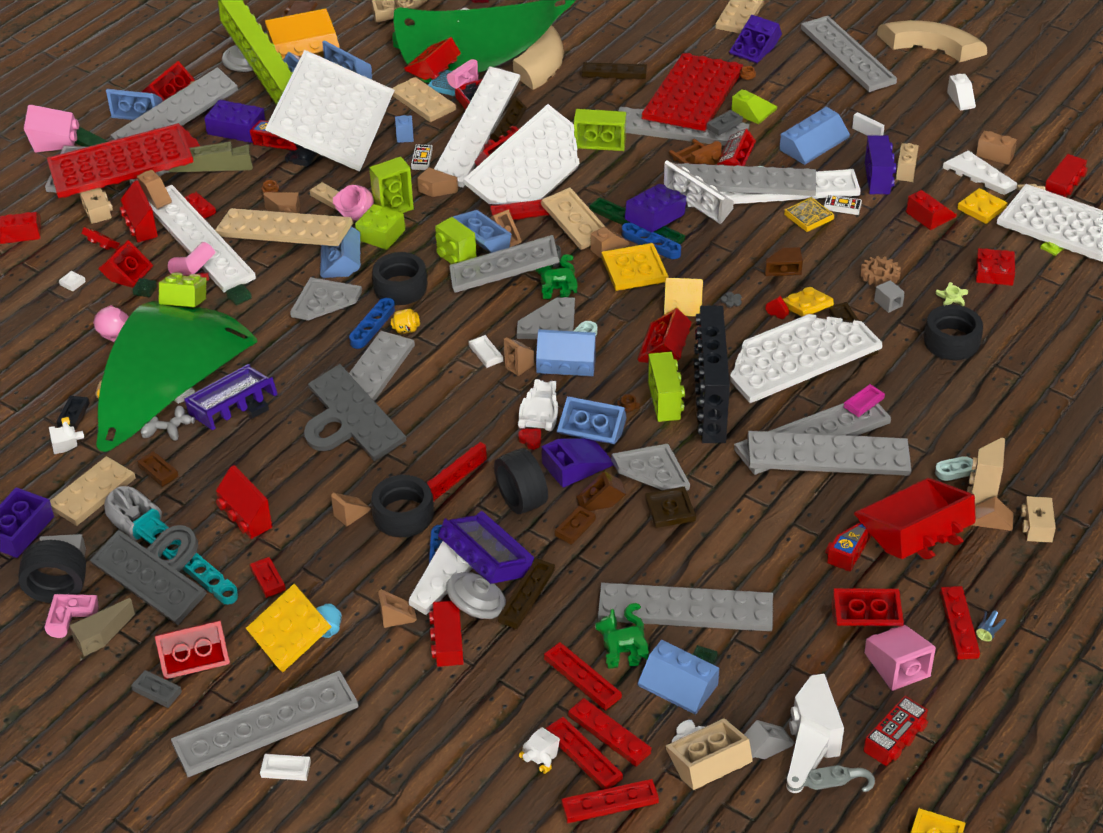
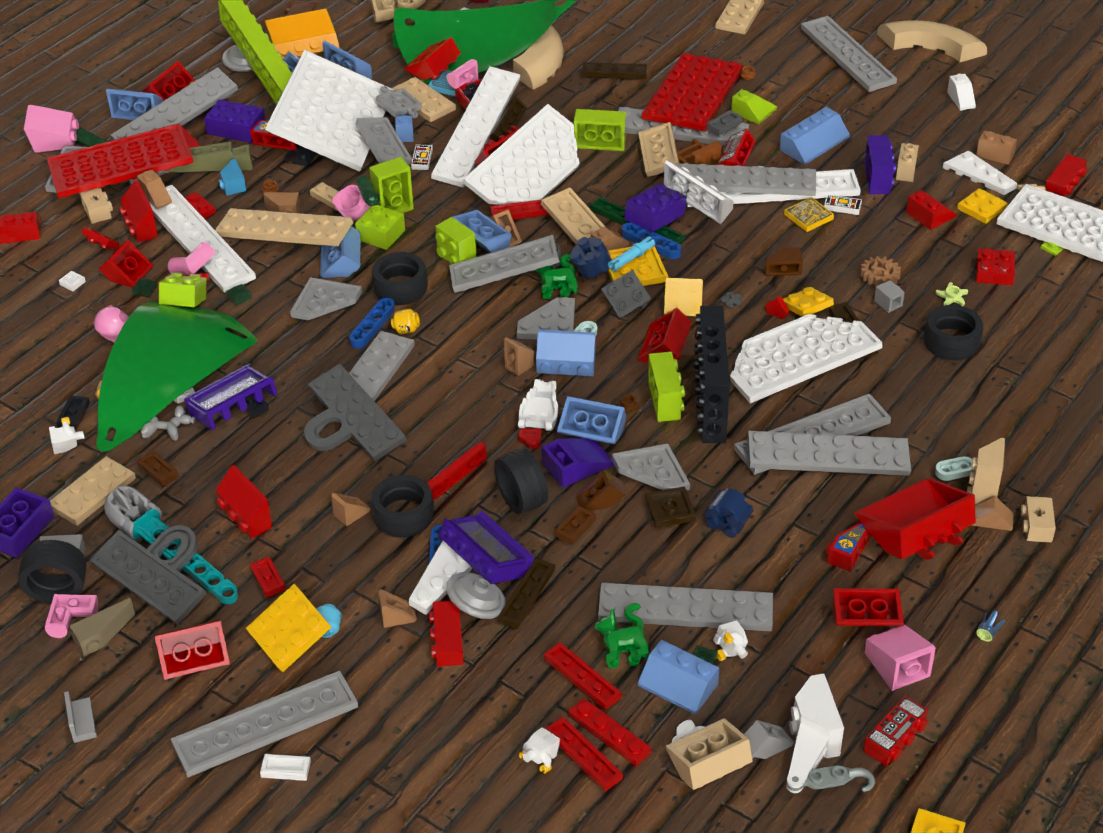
(80, 718): none -> light grey panel
(156, 688): dark grey plate -> none
(232, 178): none -> dark azure slope
(367, 191): none -> clear green piece
(382, 139): none -> light grey plate
(398, 102): none -> light grey plate
(437, 183): medium nougat slope -> none
(486, 351): white tile -> none
(590, 257): none -> dark blue brick
(609, 801): red plate -> none
(626, 294): none -> dark grey hinge
(636, 251): none -> medium azure pin
(657, 147): none -> tan plate
(728, 512): none -> dark blue brick
(732, 640): none -> white piece
(756, 39): dark purple slope -> none
(864, 400): dark pink tile -> none
(866, 125): white tile -> none
(960, 623): red plate -> none

